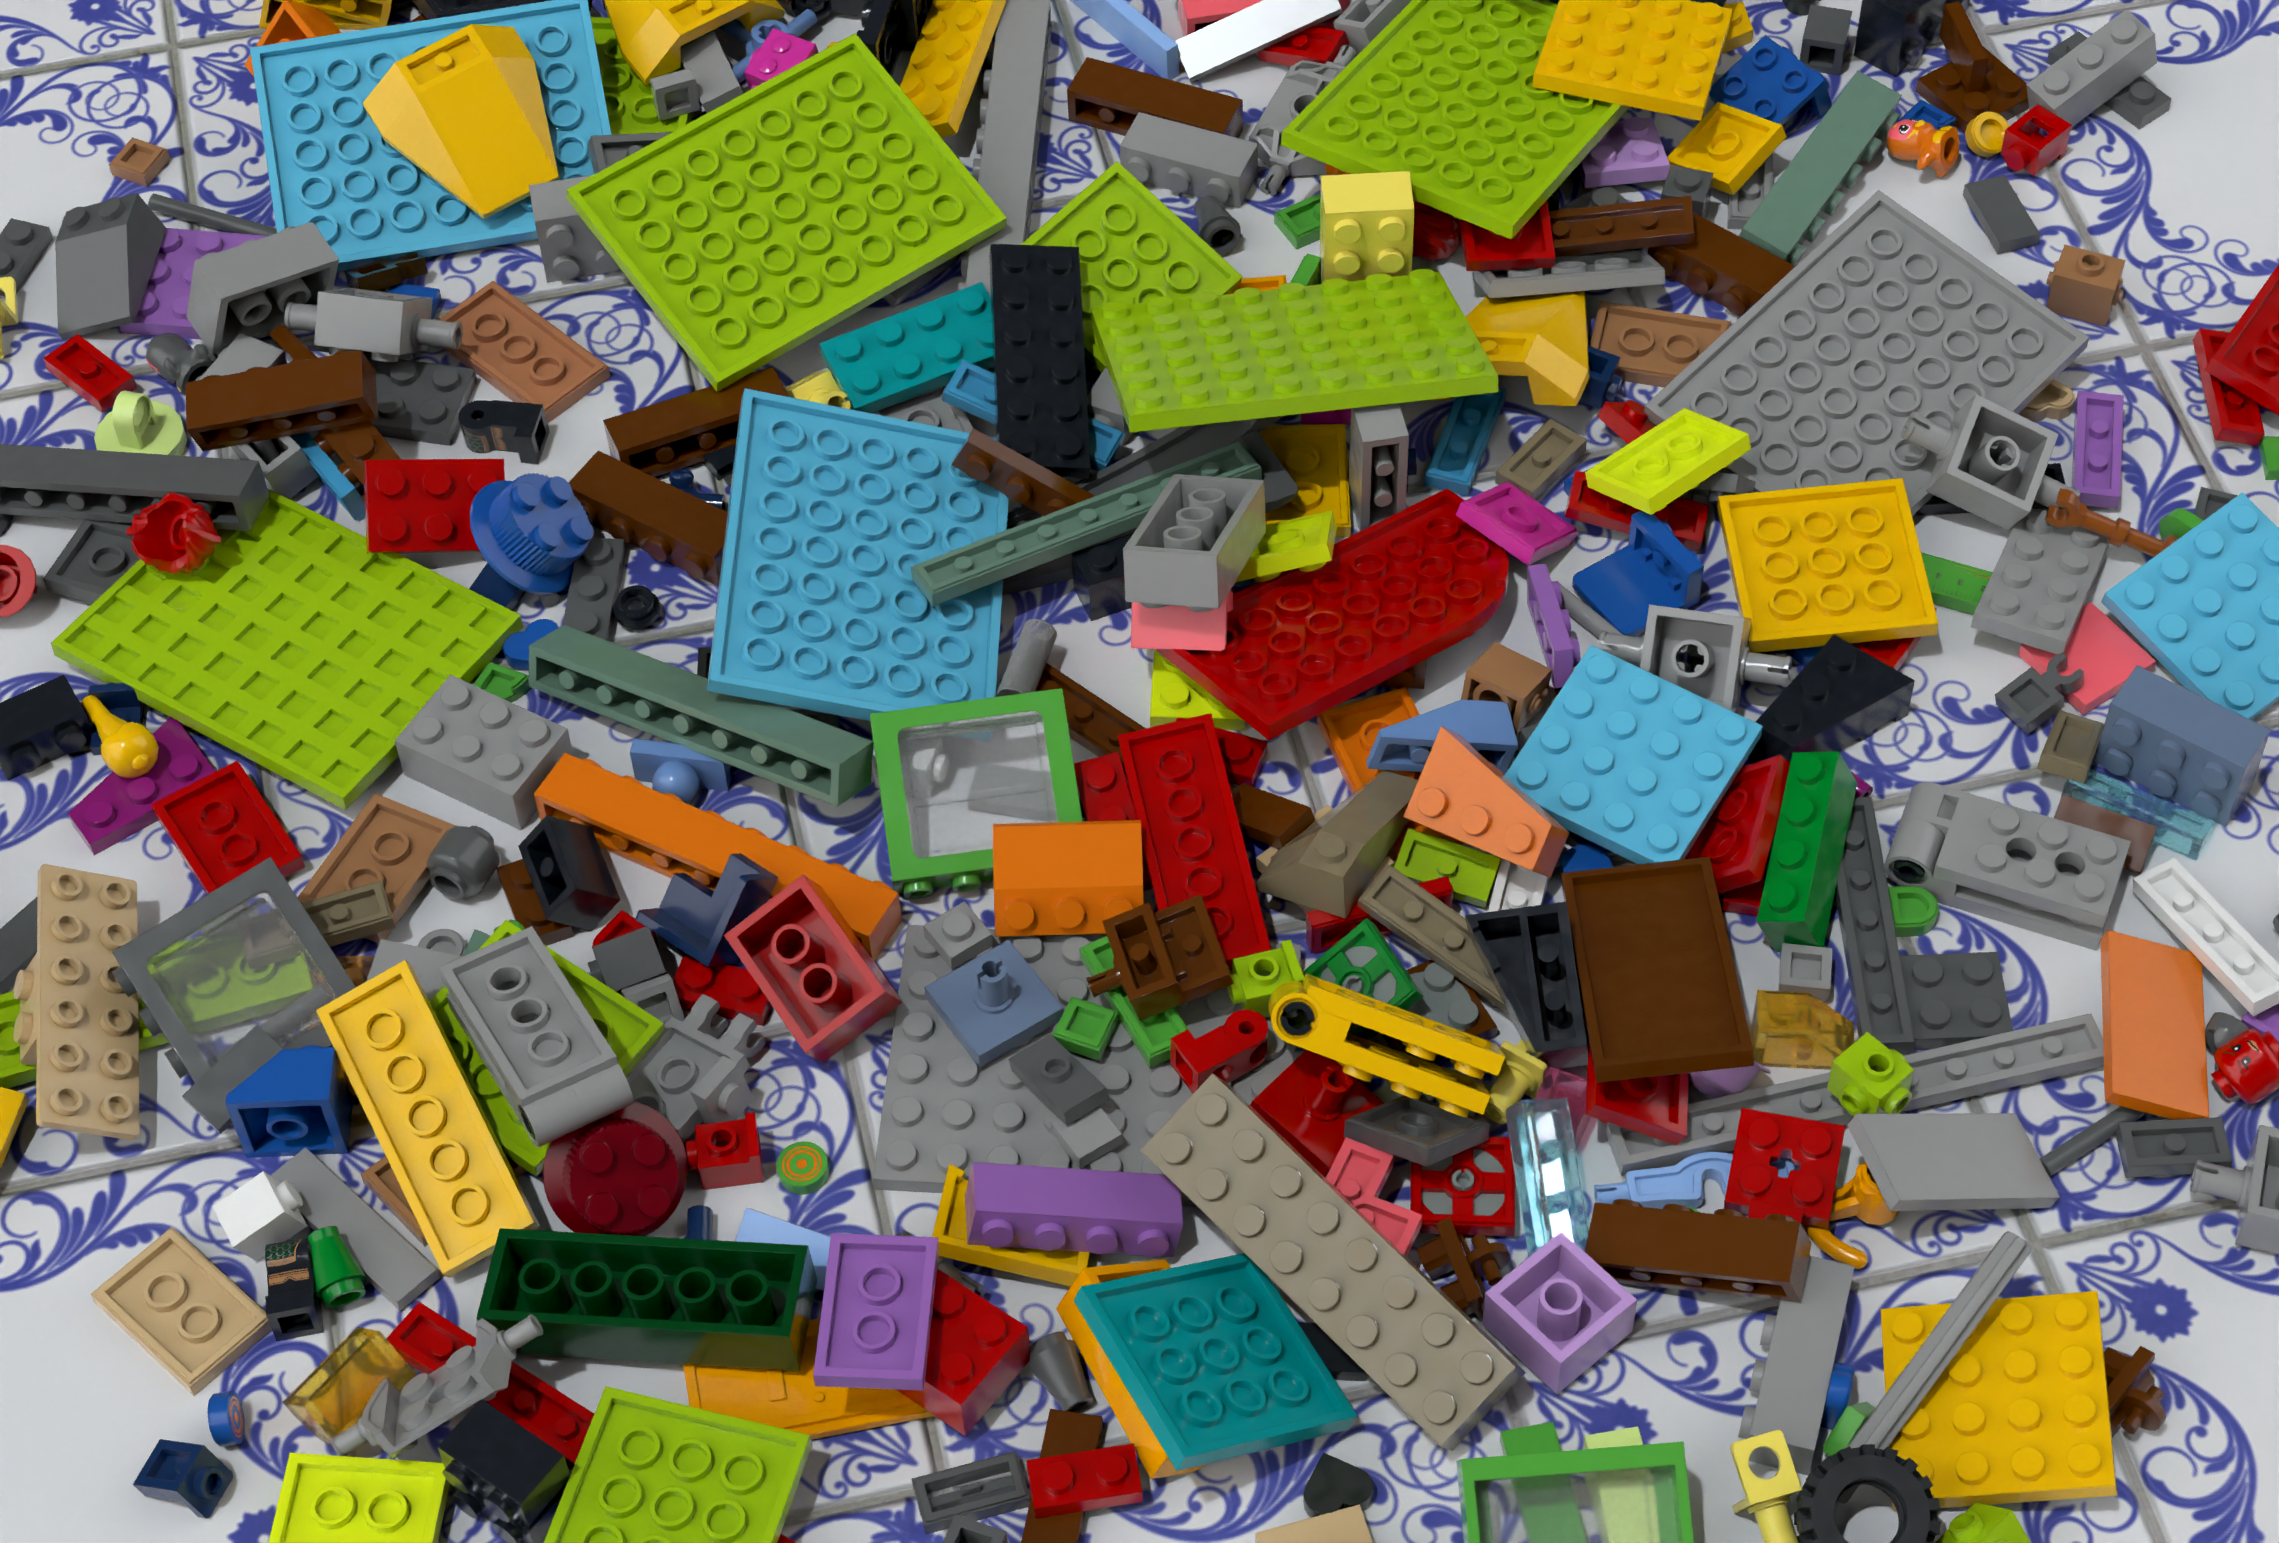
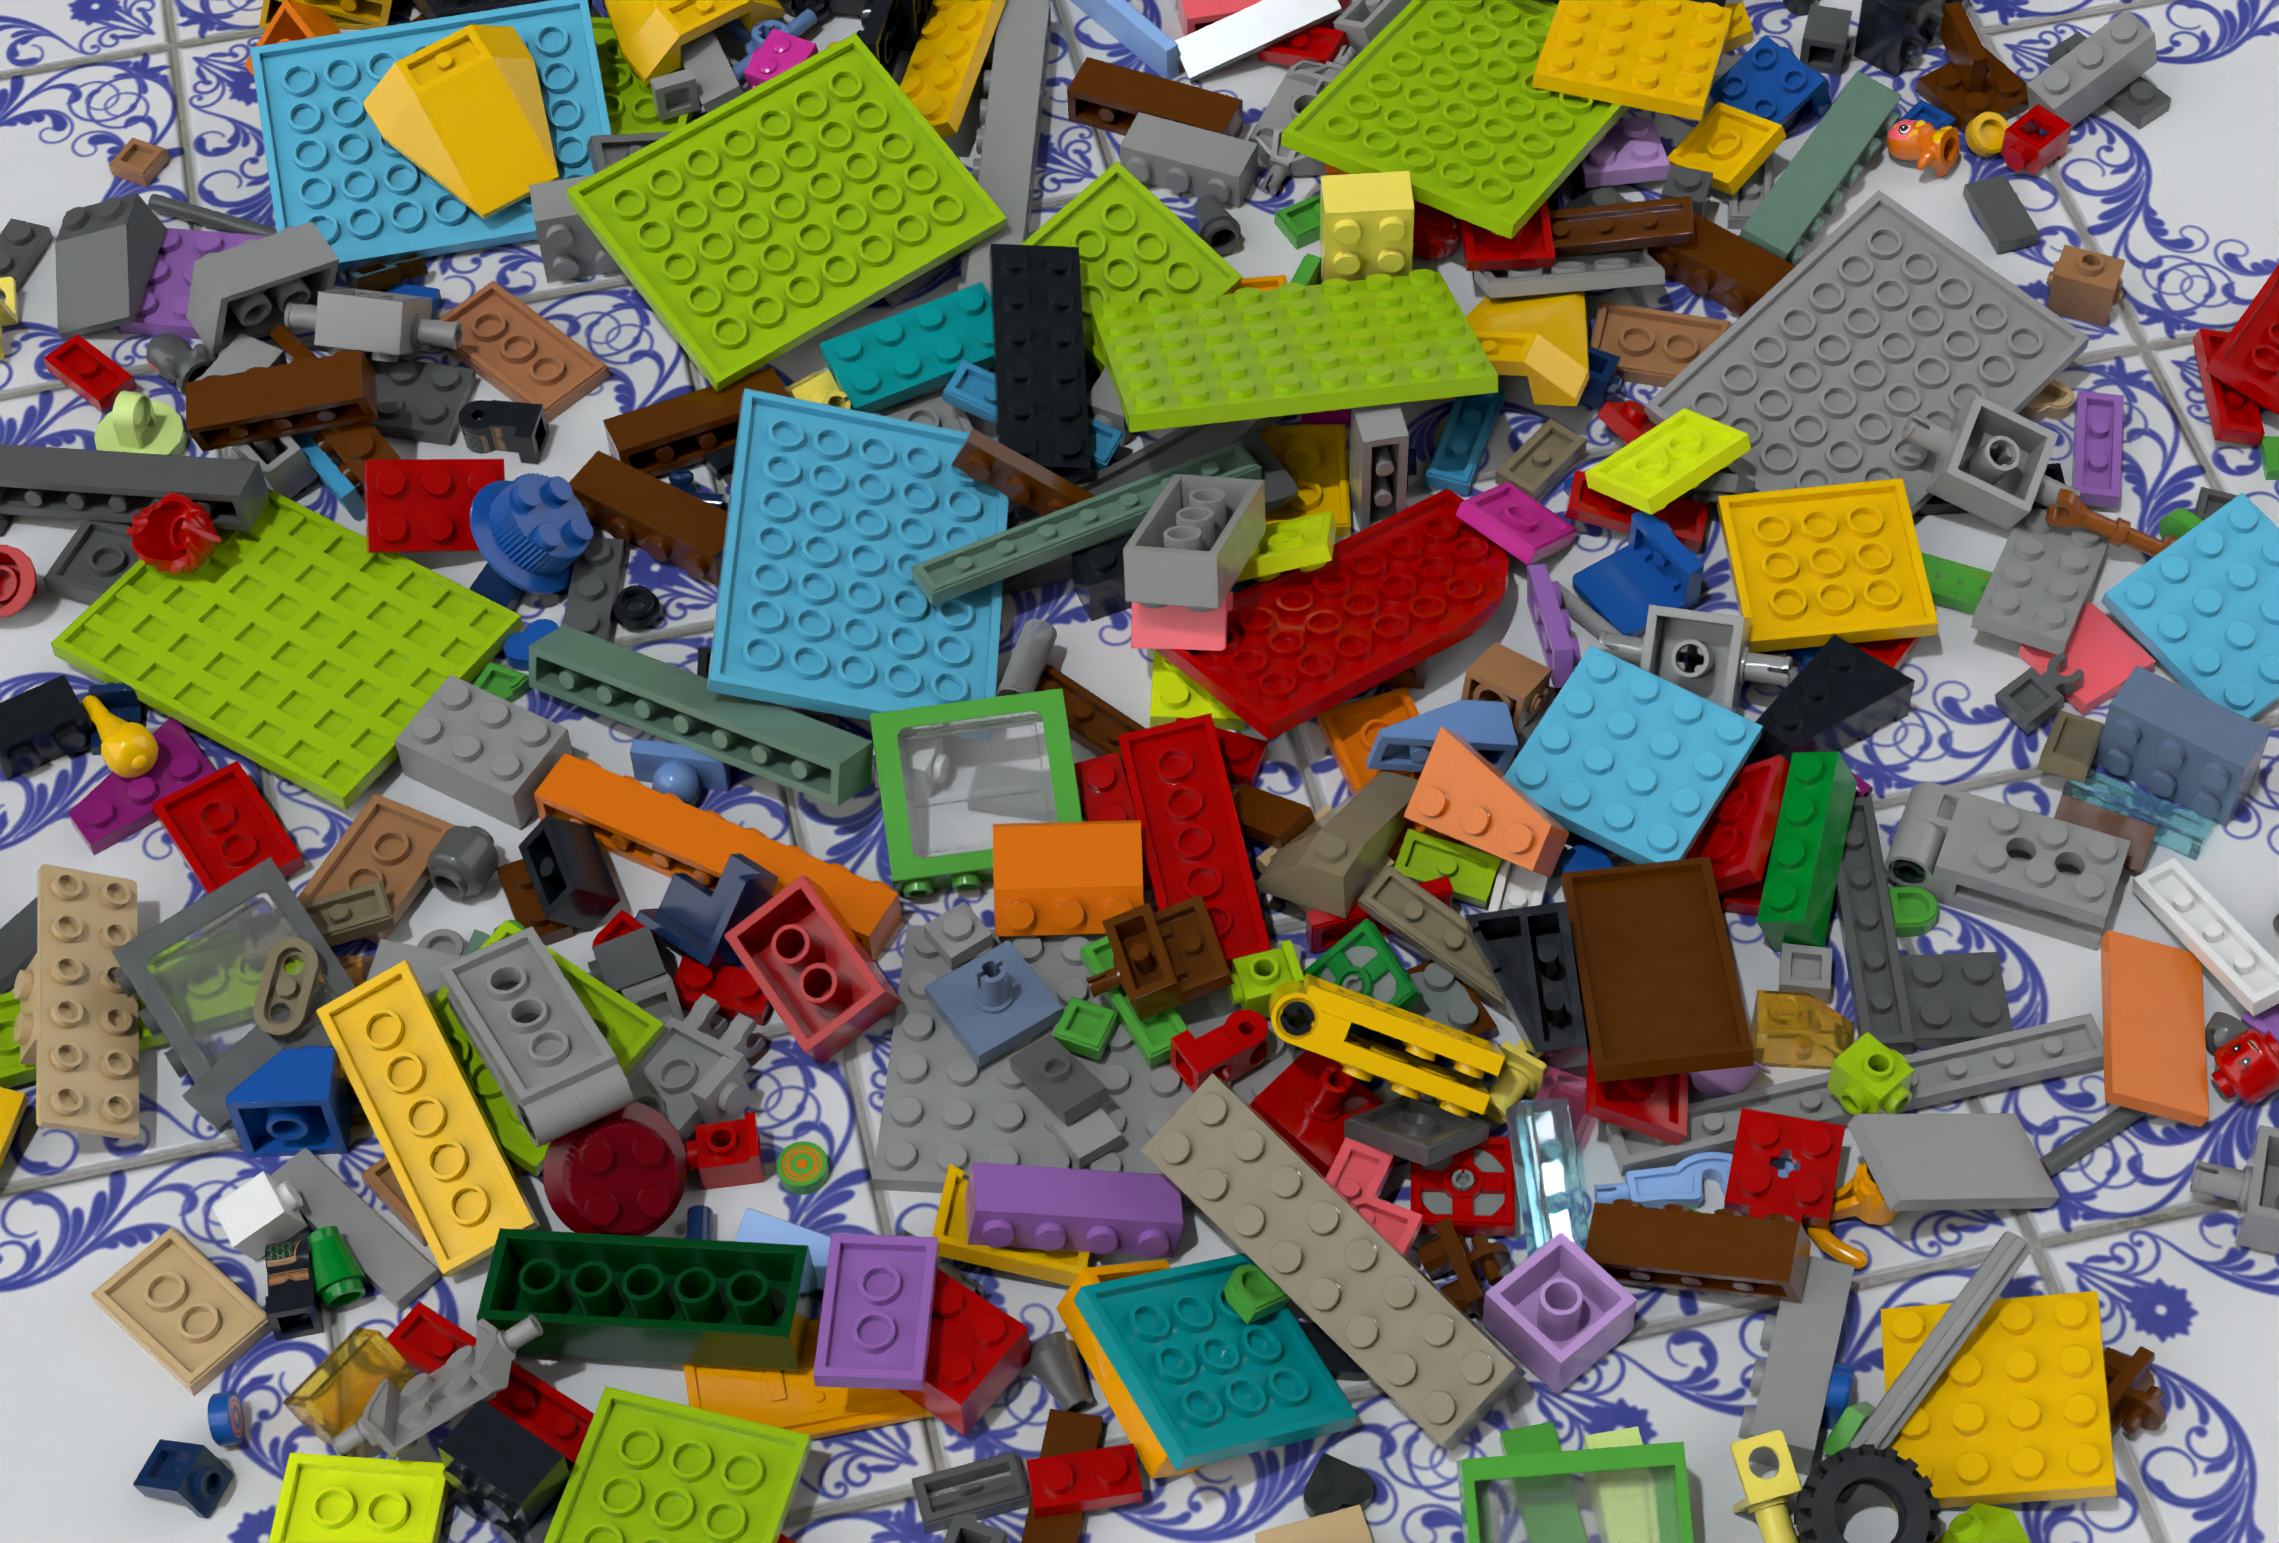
(286, 990): none -> dark tan plate
(1253, 1293): none -> bright green tile
(2171, 1146): dark grey plate -> none

